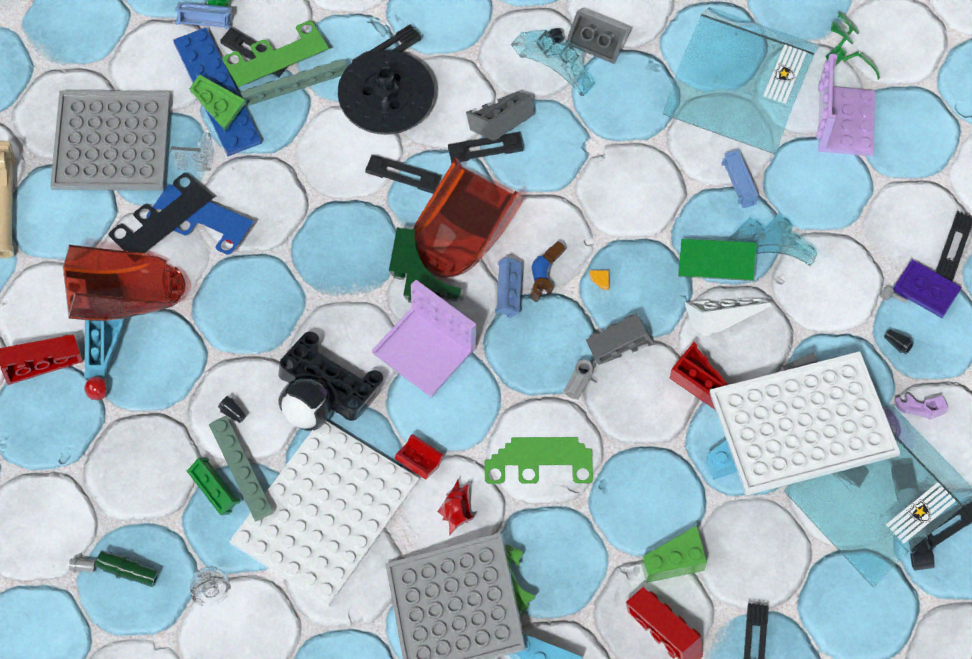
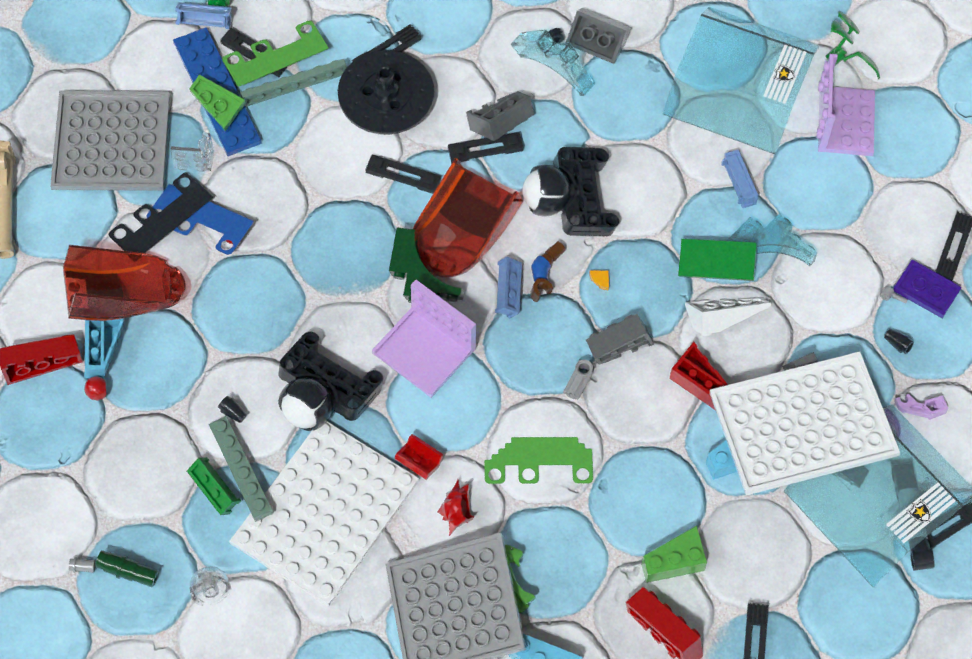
(563, 189): none -> black beam

